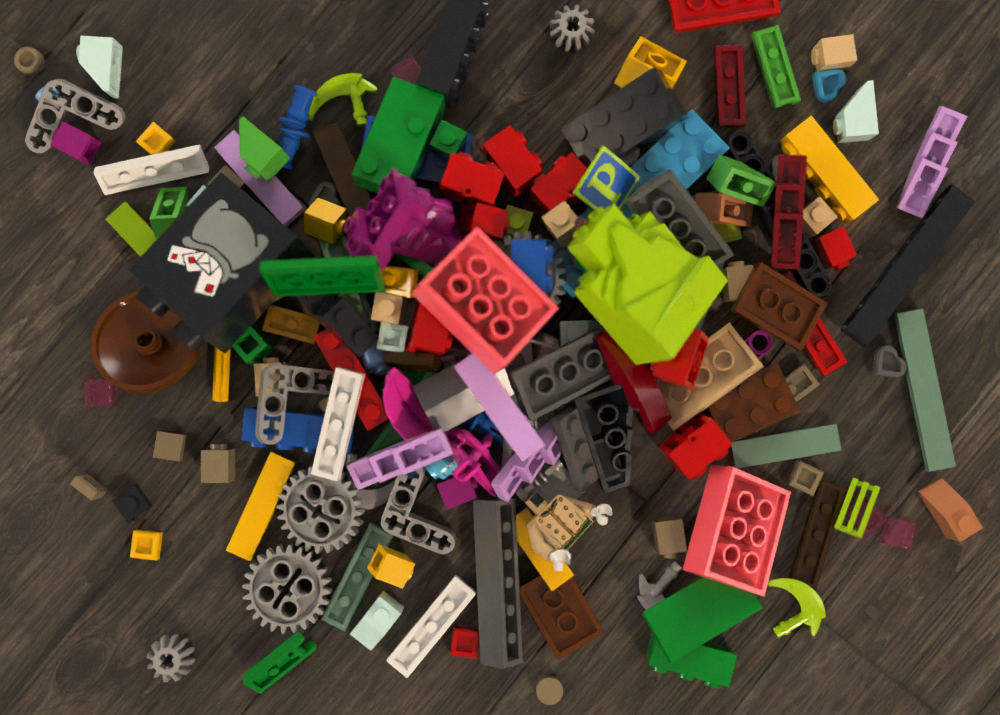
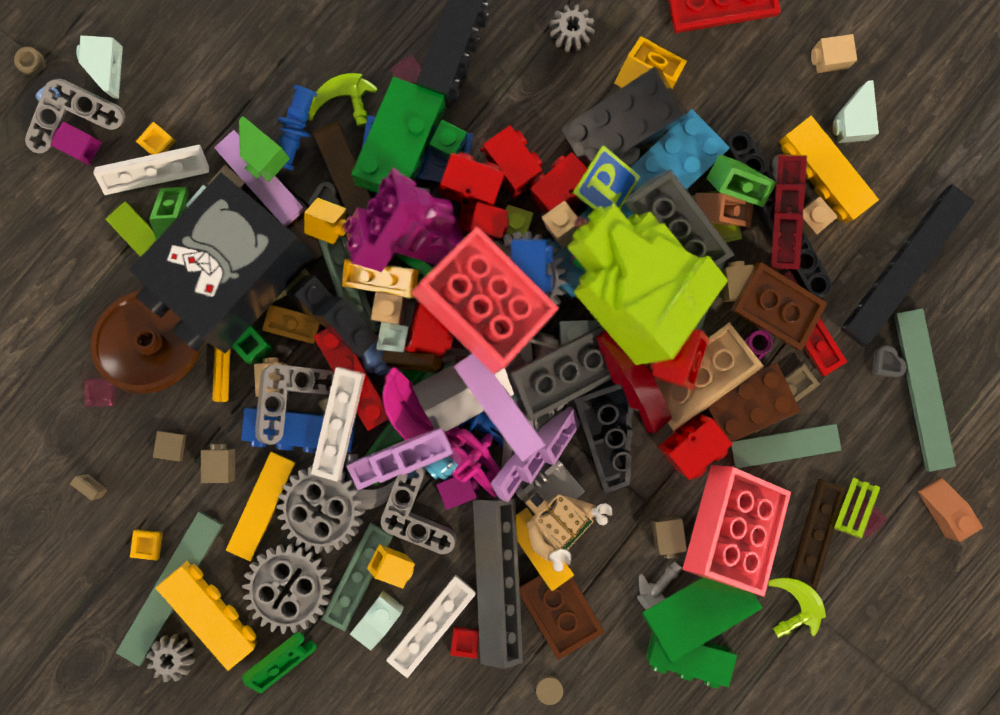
(132, 503): black plate -> none
(156, 609): none -> sand green tile
(208, 615): none -> yellow brick
(323, 276): green tile -> none
(575, 449): dark grey plate -> none
(729, 86): dark red plate -> none
(775, 67): bright green tile -> none
(805, 478): dark tan tile -> none
(828, 83): dark azure tile -> none
(834, 249): red brick -> none
(898, 533): clear pink tile -> none
(930, 161): lavender slope -> none

